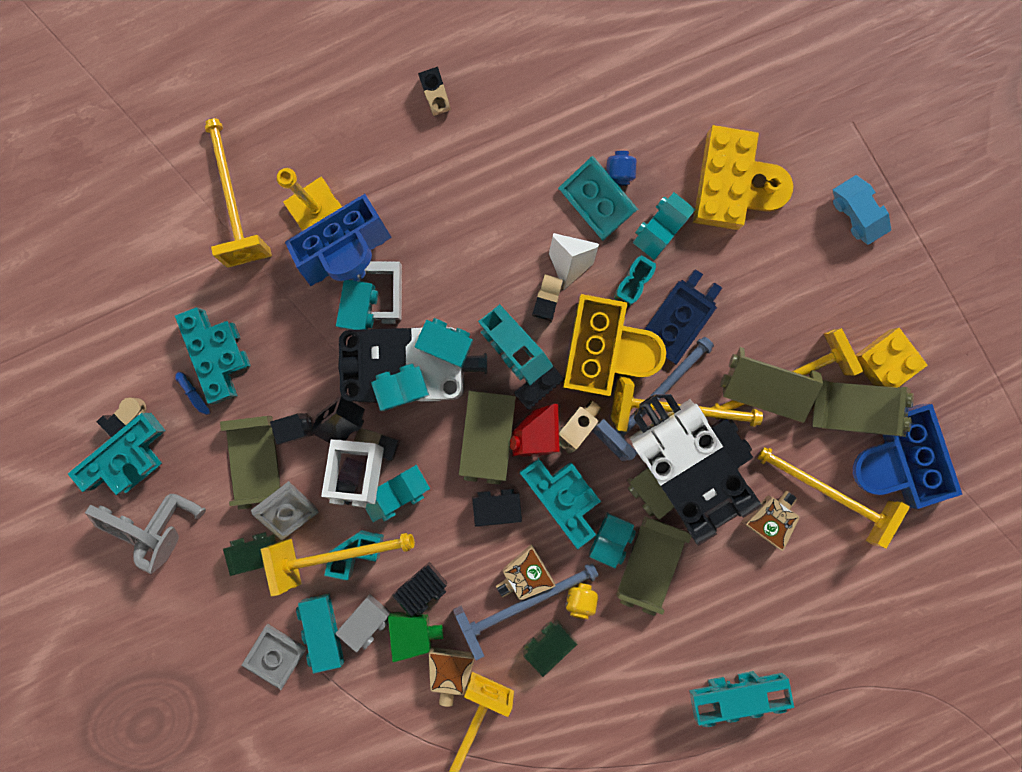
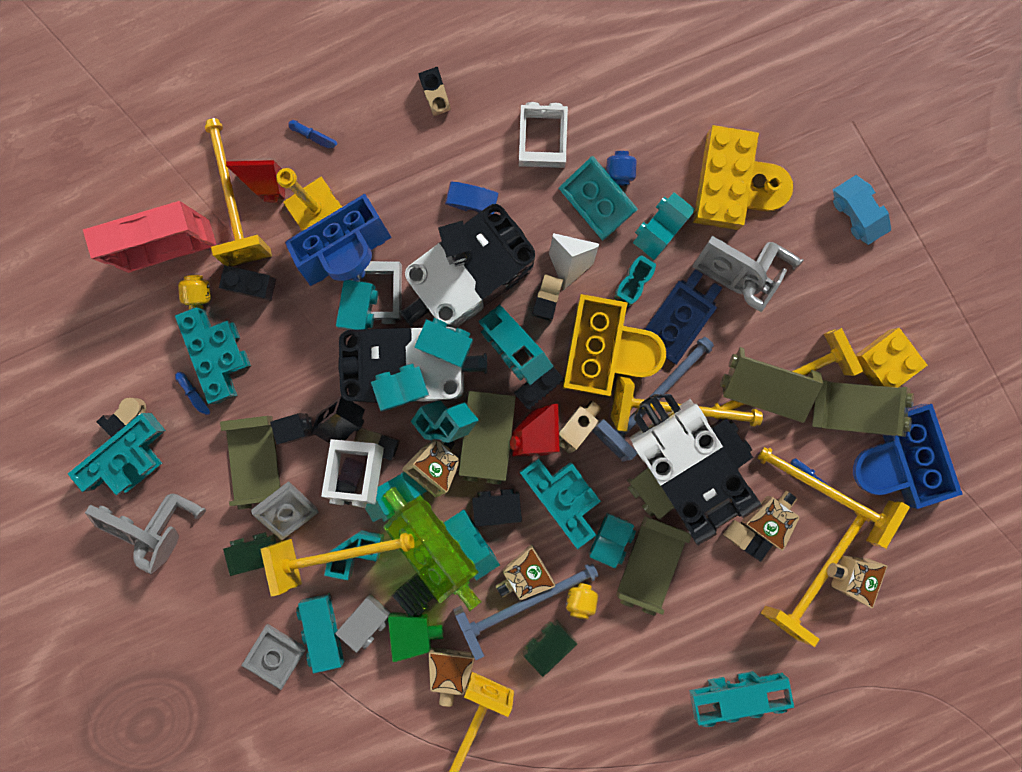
(150, 237): none -> coral tile
(194, 291): none -> yellow head
(247, 283): none -> black brick
(259, 177): none -> red slope
(314, 135): none -> blue piece
(433, 467): none -> torso
(435, 554): none -> clear neon green brick
(445, 424): none -> teal brick
(455, 243): none -> black brick
(460, 292): none -> piece
(470, 197): none -> blue slope
(471, 542): none -> teal brick
(543, 159): none -> white window
(743, 273): none -> light grey plate
(747, 540): none -> leg
(791, 622): none -> yellow tile
(798, 464): none -> blue piece
(858, 578): none -> torso

